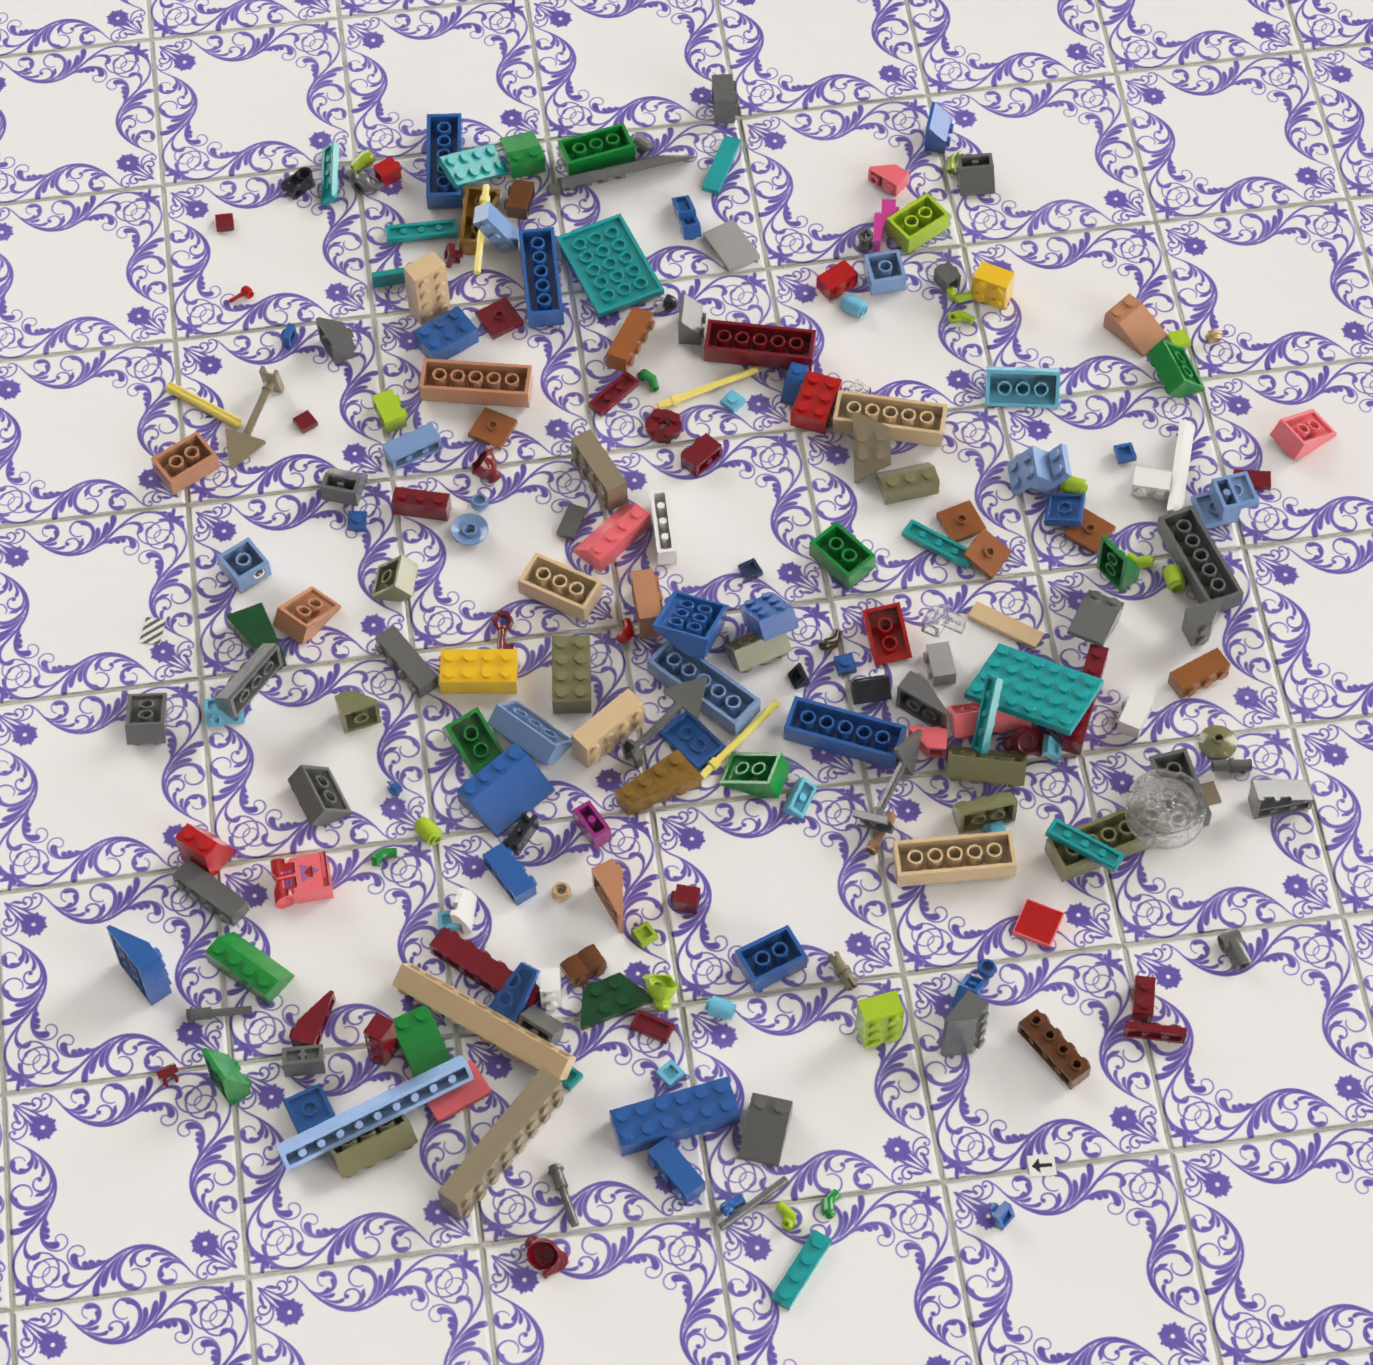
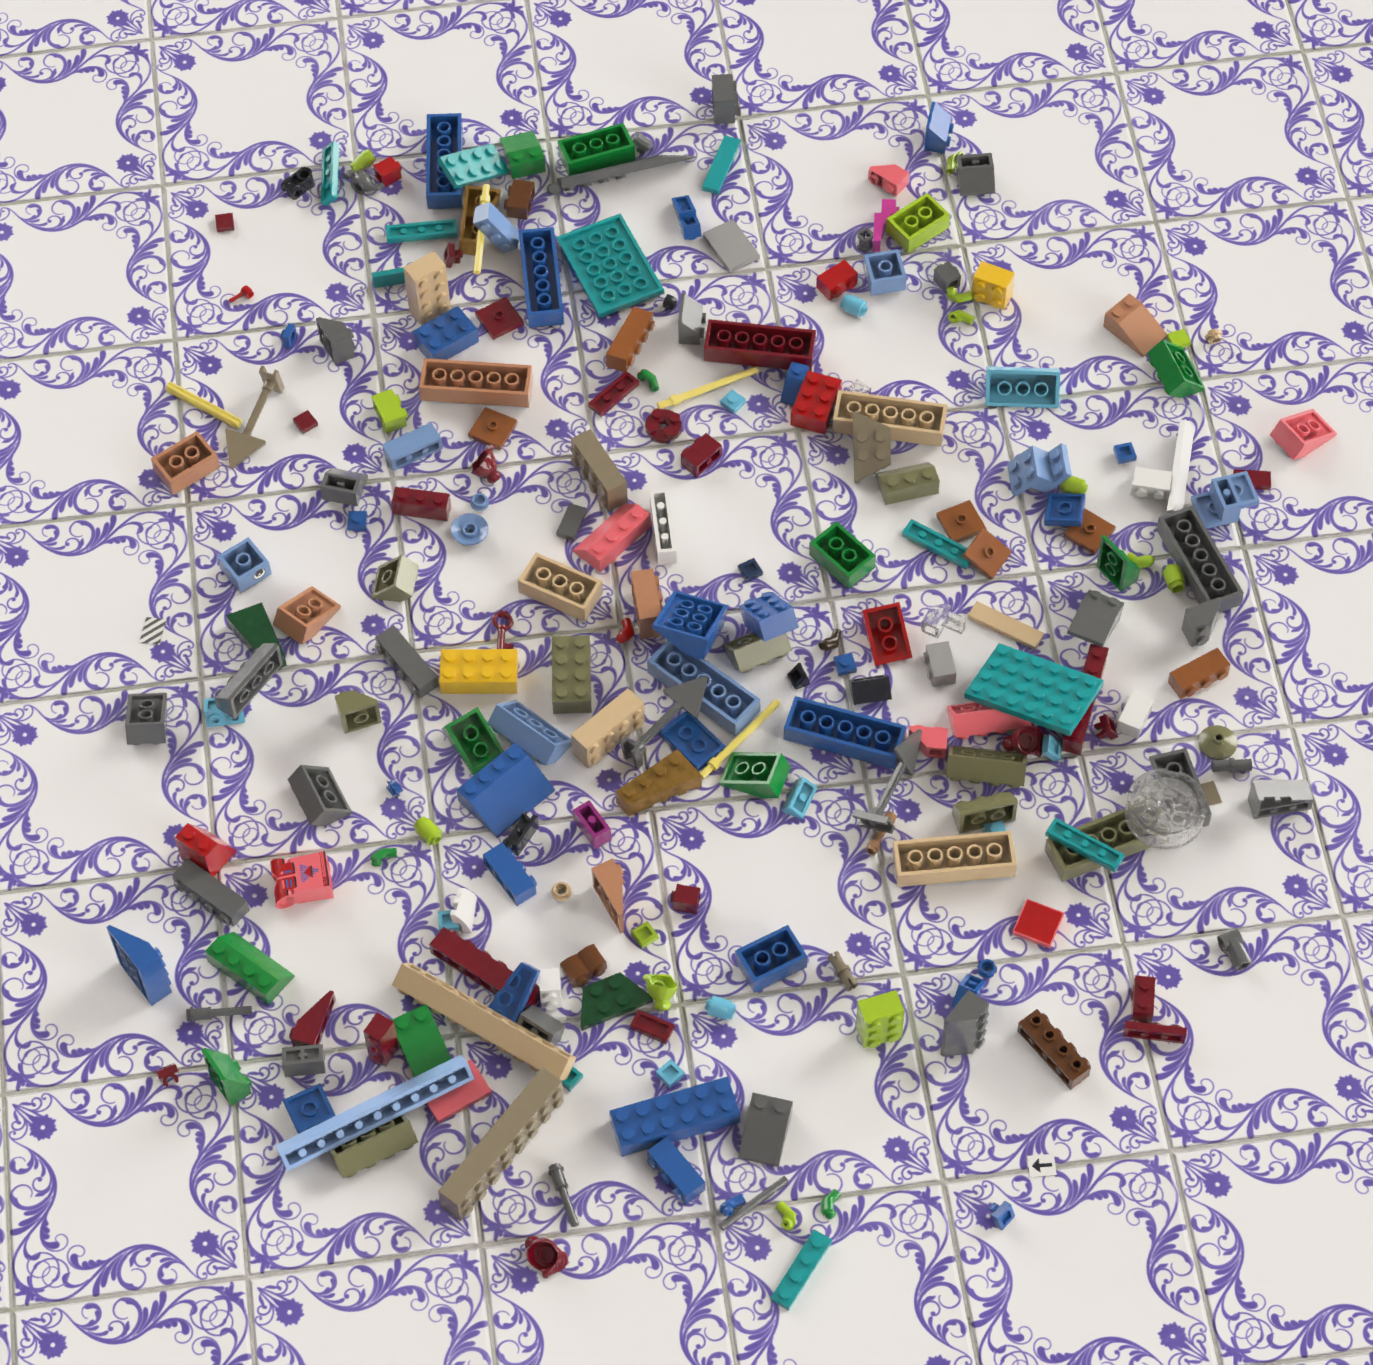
(921, 701): dark grey slope -> none
(987, 713): teal plate -> none
(1107, 726): none -> dark red tile

